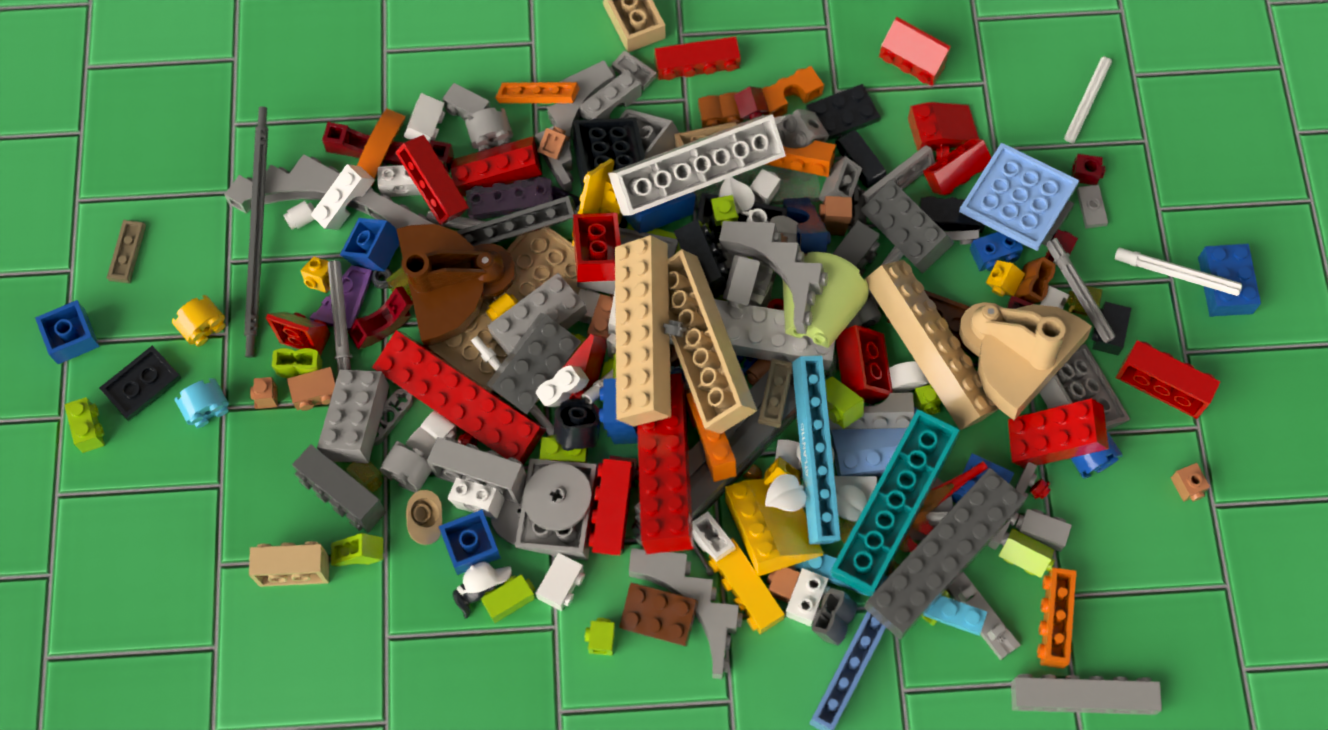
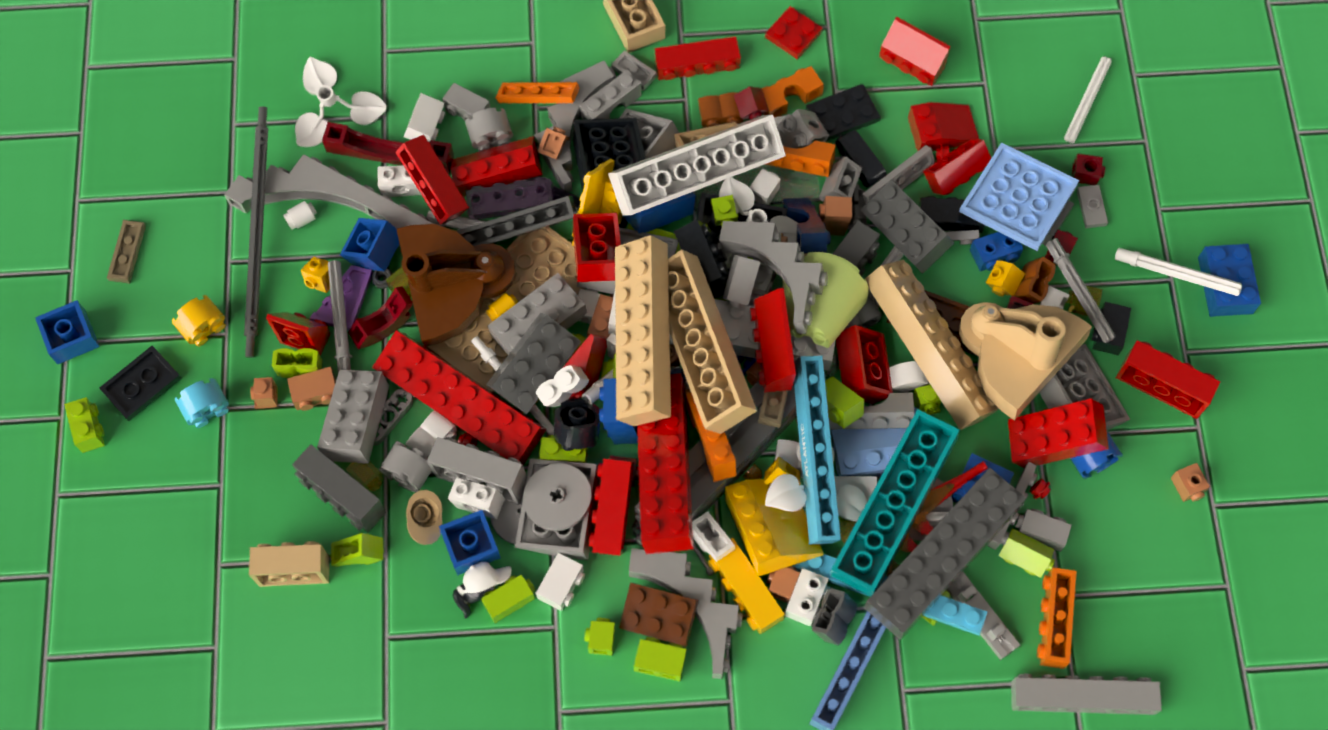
(319, 80): none -> white plant
(349, 184): white arch -> none
(380, 141): orange slope -> none
(660, 659): none -> lime brick
(674, 328): dark grey plate -> none
(773, 342): none -> red slope
(793, 32): none -> red plate

